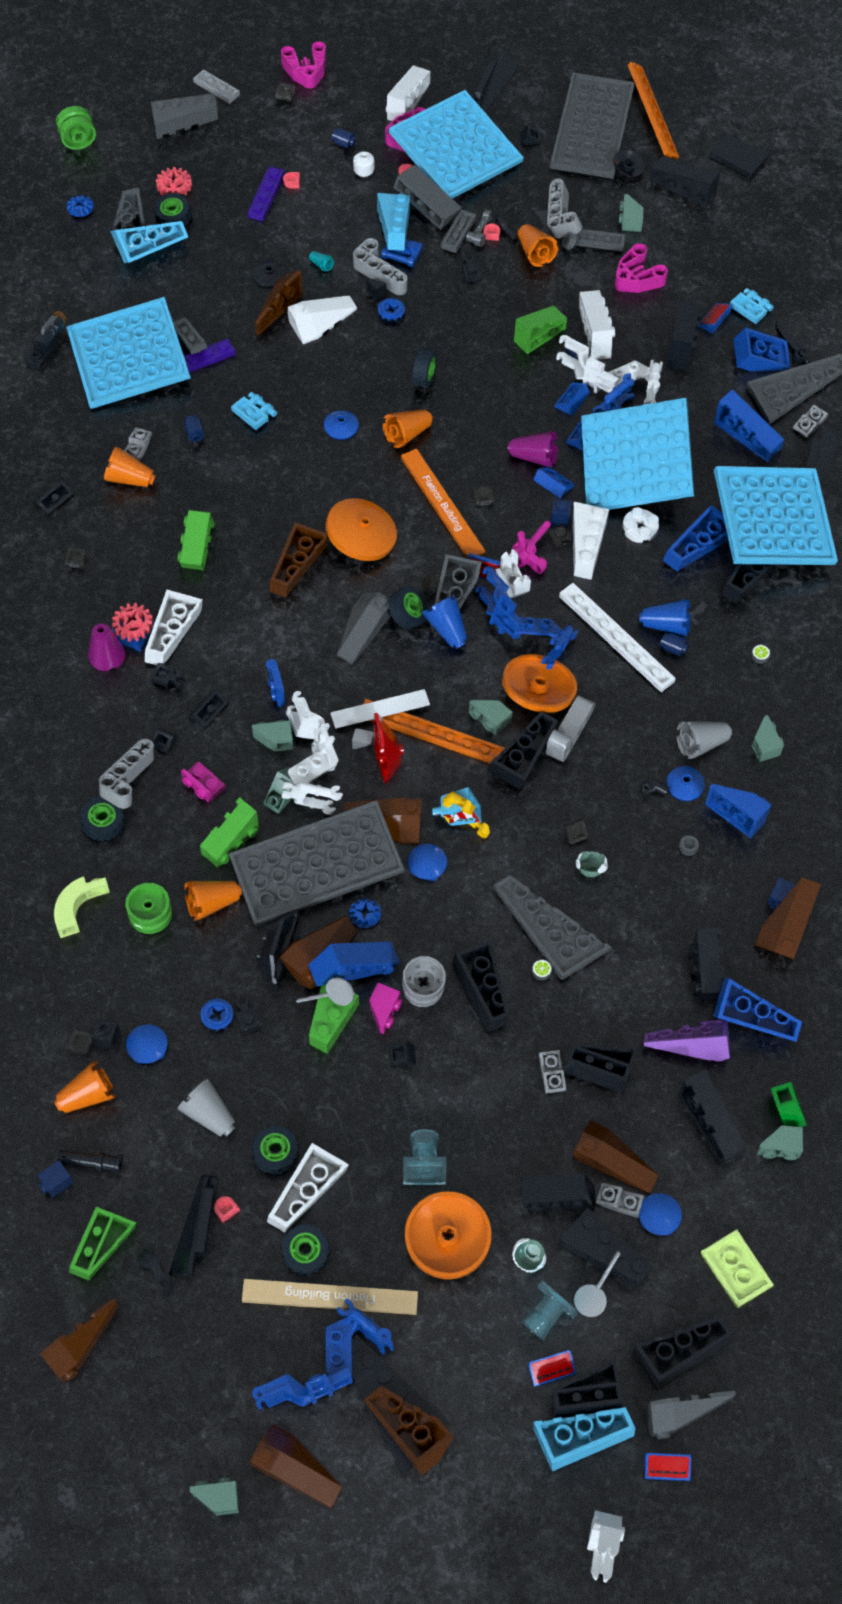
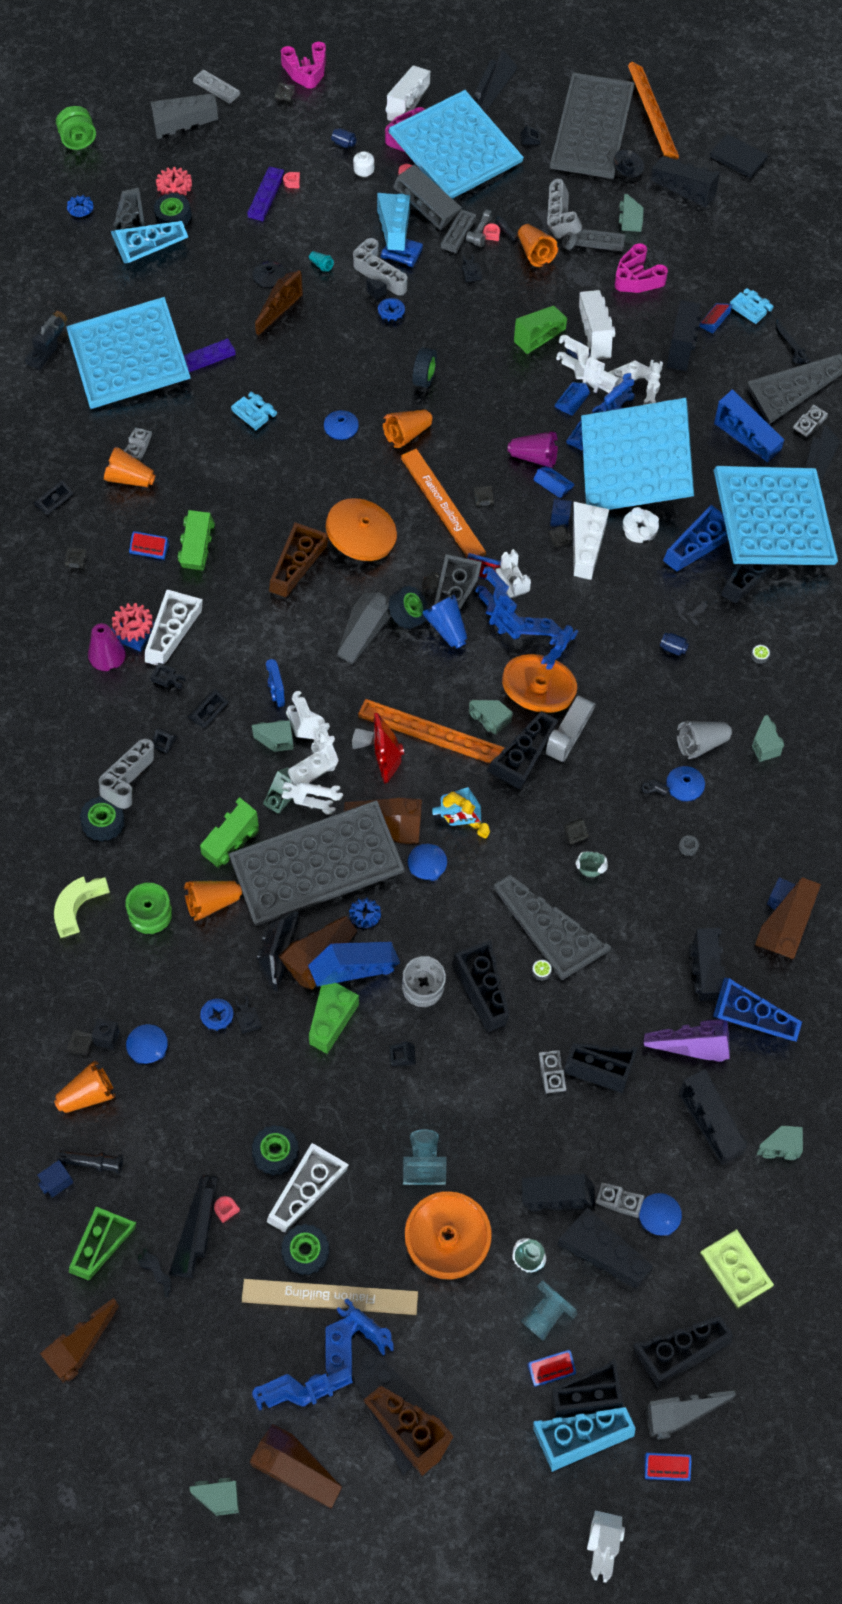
(149, 545): none -> red slope
(189, 336): dark grey plate -> none
(194, 428): dark blue brick -> none
(204, 782): dark pink bracket -> none
(208, 1109): light grey cone -> none
(316, 316): white wedge -> none
(337, 990): light grey piece -> none
(382, 707): white sticker -> none
(383, 1004): dark pink slope -> none
(526, 549): dark pink piece -> none
(591, 1299): light grey piece -> none
(608, 1154): reddish brown wedge -> none
(617, 637): white plate -> none
(668, 617): blue cone -> none
(739, 808): blue slope -> none
(761, 351): blue slope -> none
(788, 1105): green slope -> none

